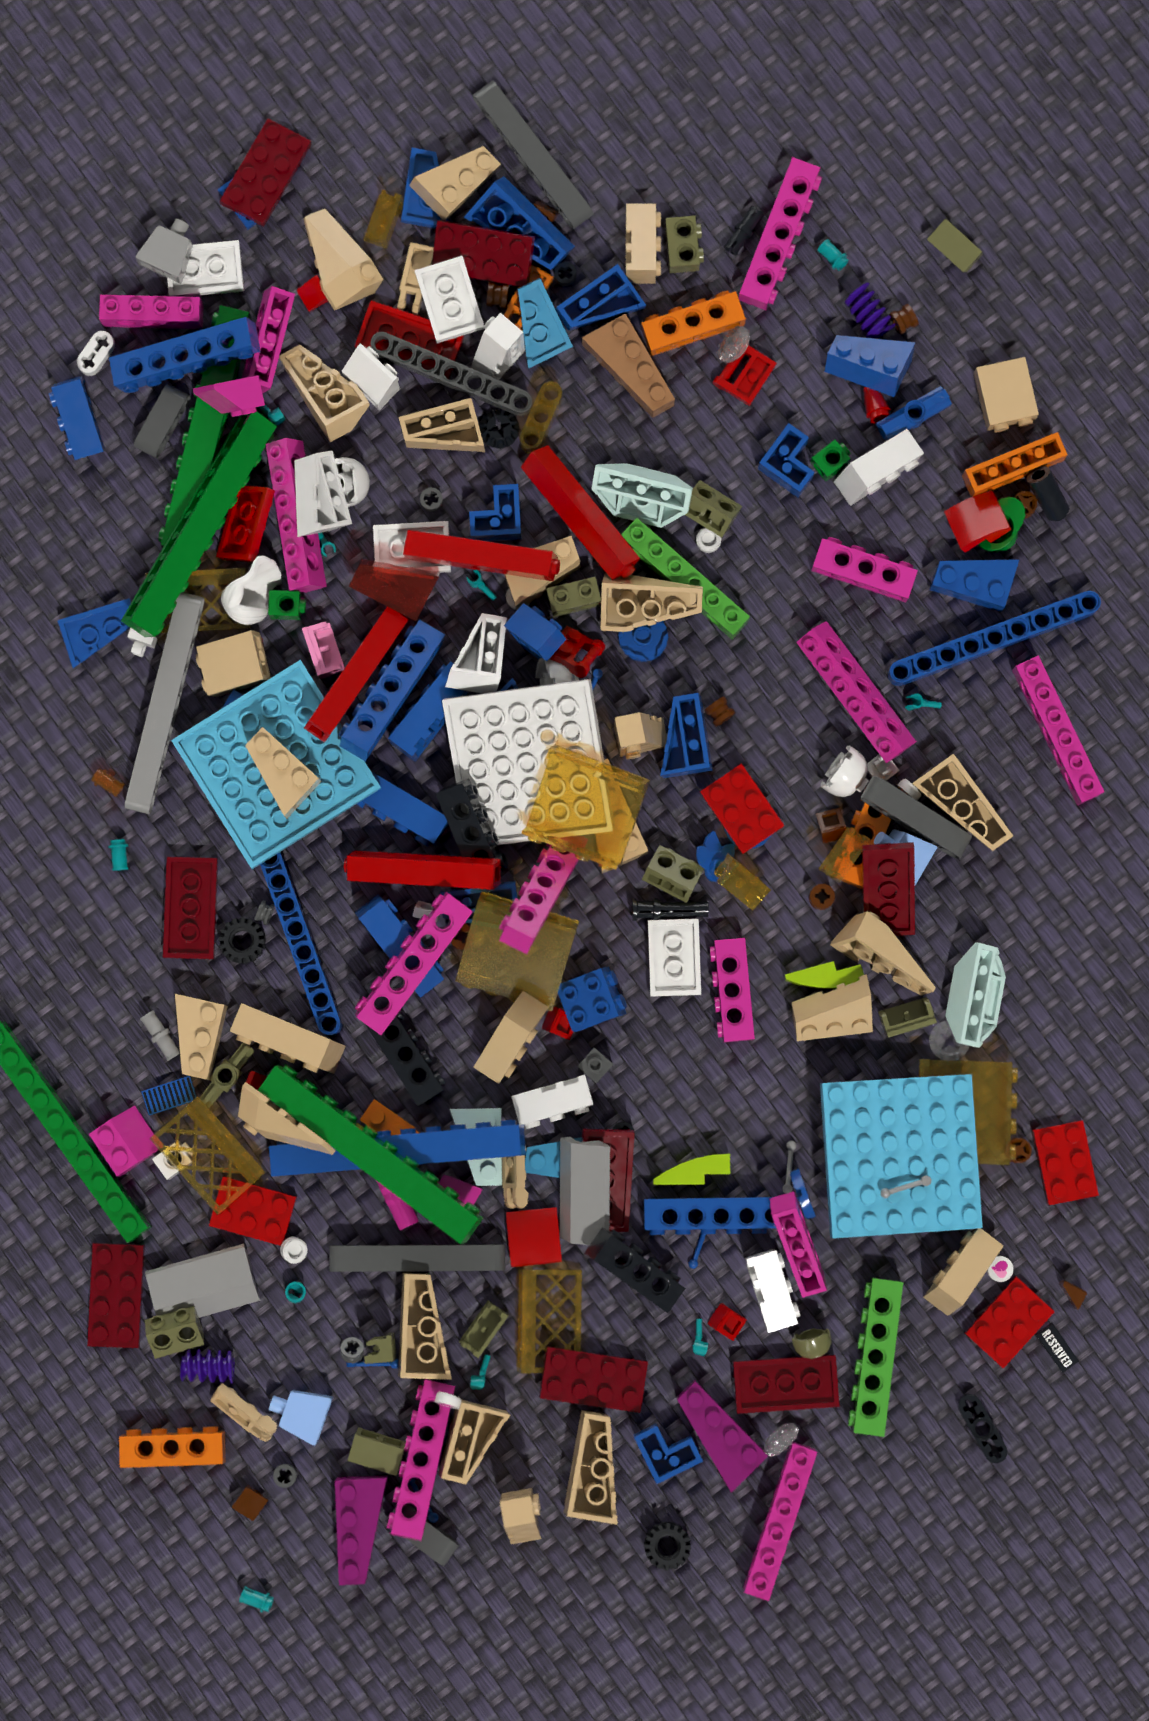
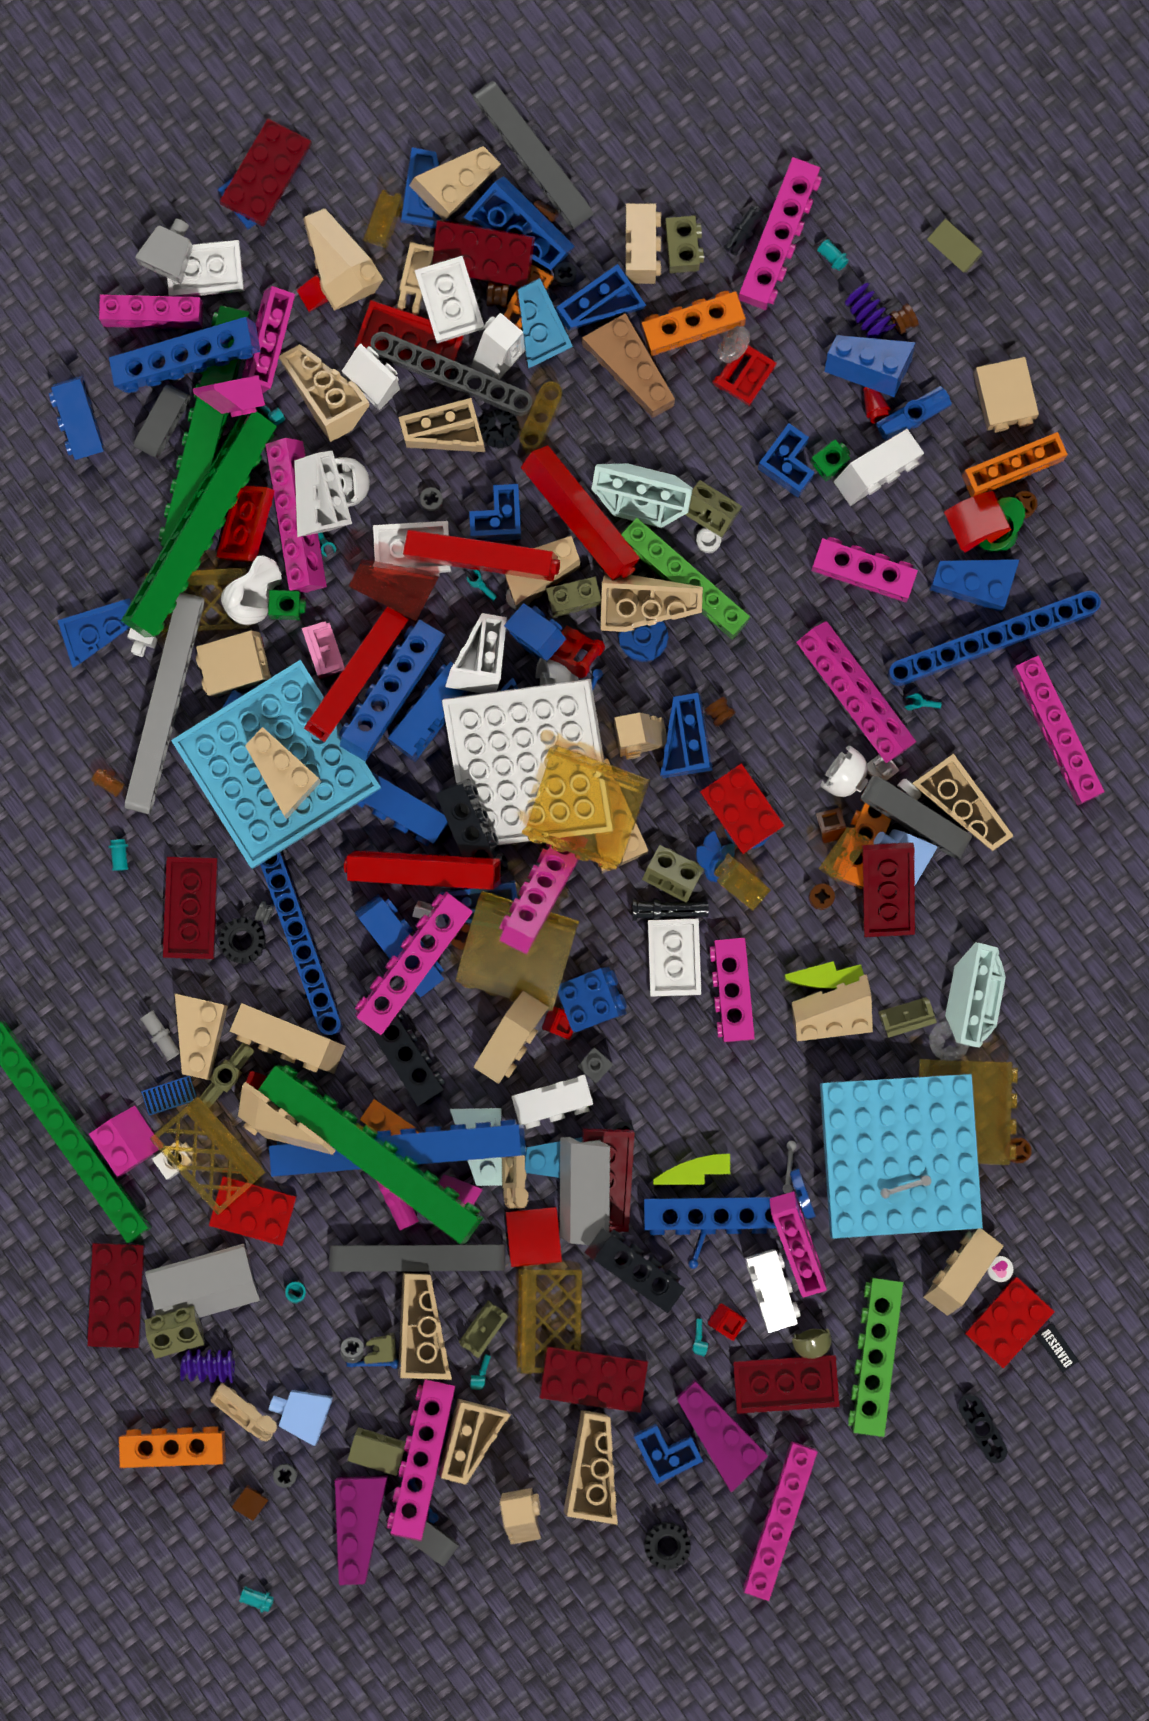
(91, 350): white beam -> none
(293, 1250): white tile -> none
(448, 1400): white tile -> none
(780, 1439): clear gear -> none
(875, 943): tan wedge -> none
(1048, 493): black brick -> none
(1065, 1162): red plate -> none
(1074, 1294): reddish brown slope -> none

